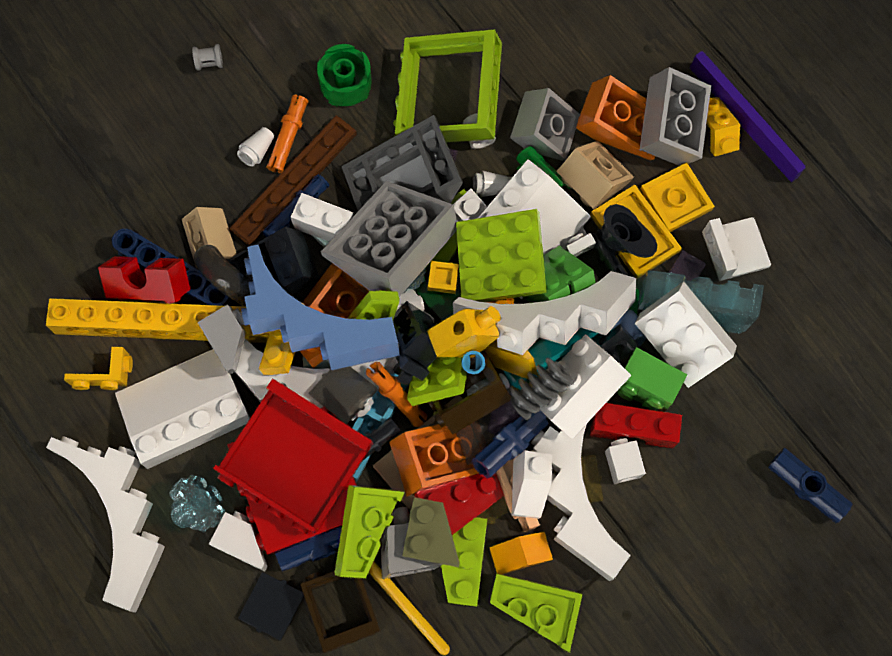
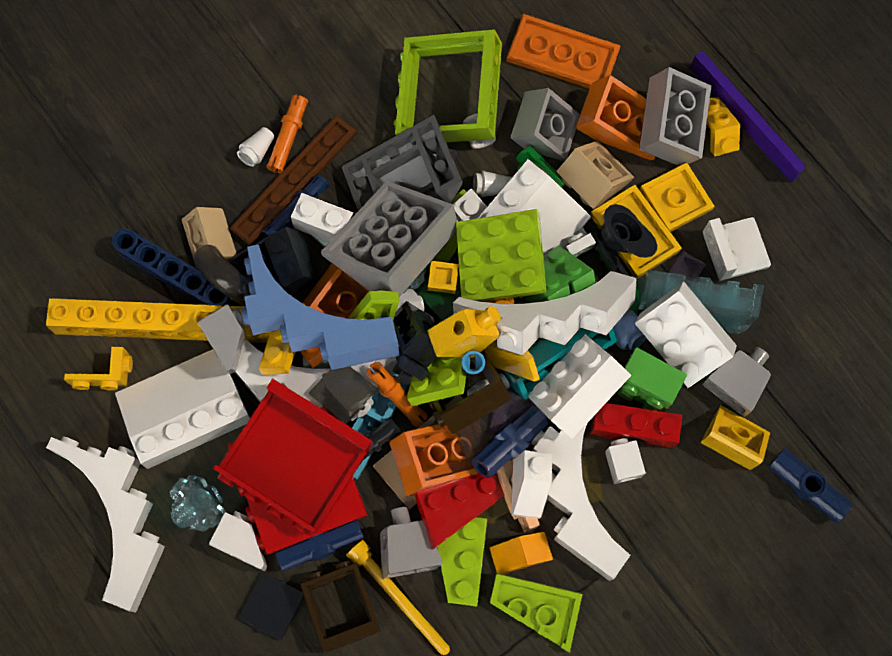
(162, 281): red arch -> none
(207, 57): light grey bush -> none
(344, 75): green brick -> none
(364, 521): lime wing -> none
(430, 534): olive wing -> none
(540, 388): dark grey piece -> none
(561, 52): none -> orange tile
(618, 343): black tile -> none
(736, 438): none -> yellow slope
(740, 380): none -> light grey torso

